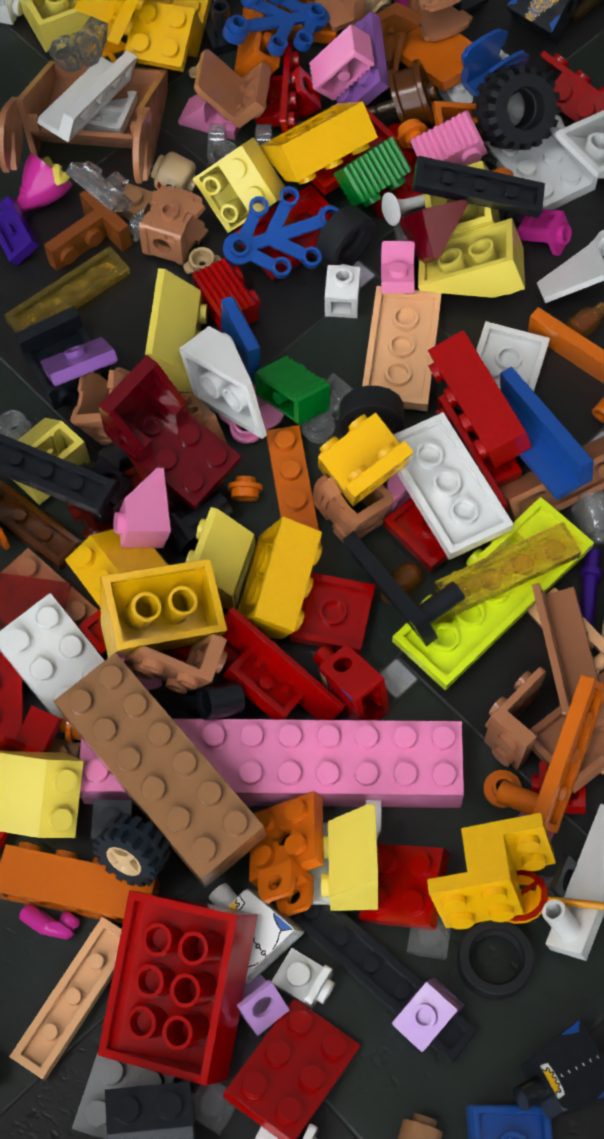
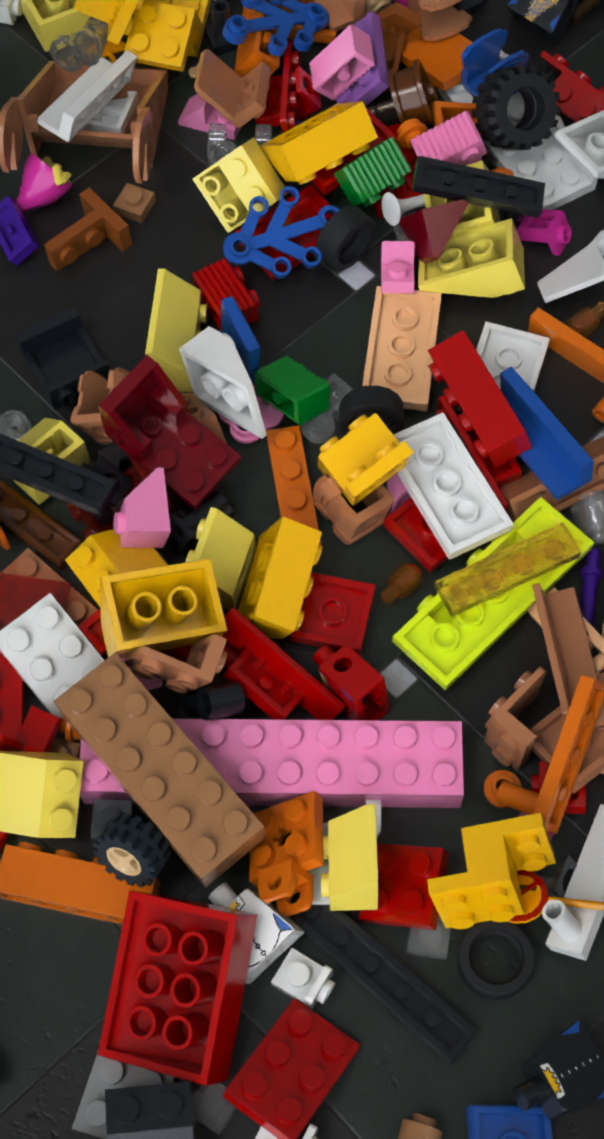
(47, 925): dark pink arm -> none
(69, 1002): light nougat plate -> none
(70, 290): clear yellow plate -> none
(78, 361): medium lavender plate -> none
(105, 190): clear plate -> none
(134, 225): clear plate -> none
(172, 224): nougat piece -> none
(174, 171): tan head -> none
(200, 256): tan plate -> none
(245, 489): orange plate -> none
(261, 1004): lavender bracket -> none
(342, 291): white brick -> none
(416, 617): black piece -> none
(427, 1013): lavender bracket -> none

